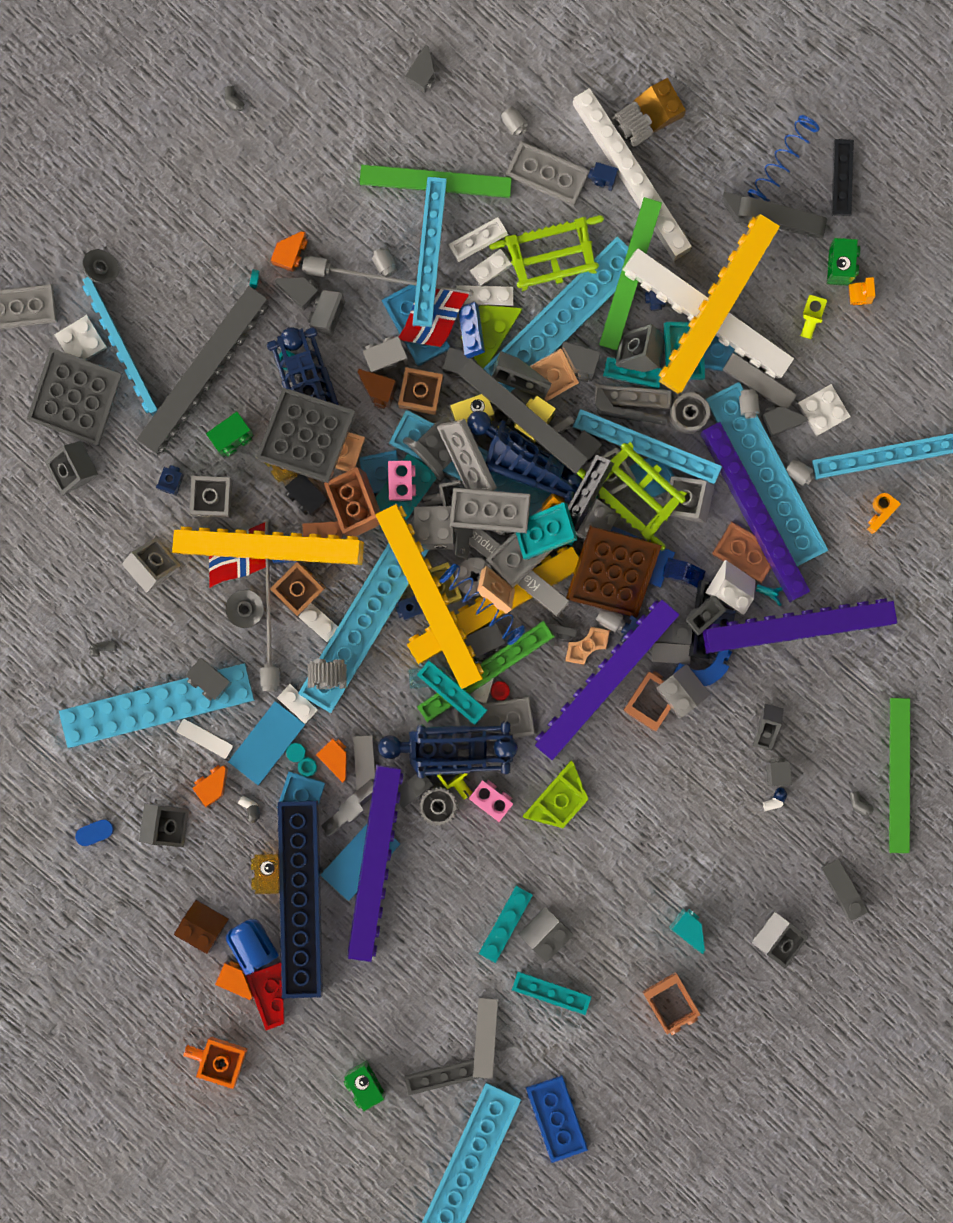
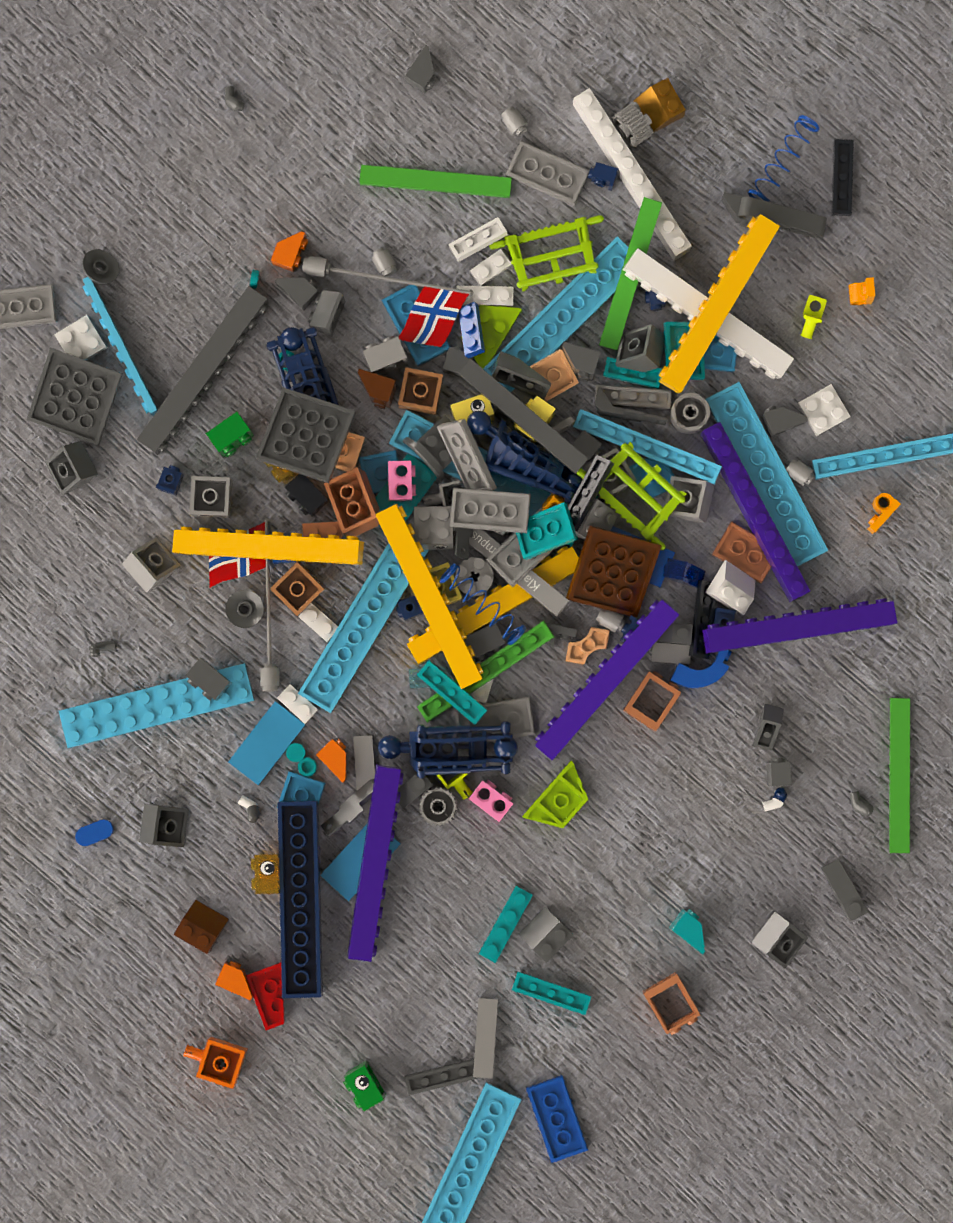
(204, 738): white sticker -> none
(213, 786): orange slope -> none
(251, 945): blue cylinder -> none
(328, 674): light grey brick -> none
(429, 252): medium azure plate -> none
(496, 589): light nougat plate -> none
(500, 690): red tile -> none
(683, 691): light grey slope -> none
(705, 615): dark grey slope -> none
(749, 403): light grey brick -> none
(759, 381): light grey tile -> none
(771, 592): teal bar -> none
(842, 261): green brick -> none

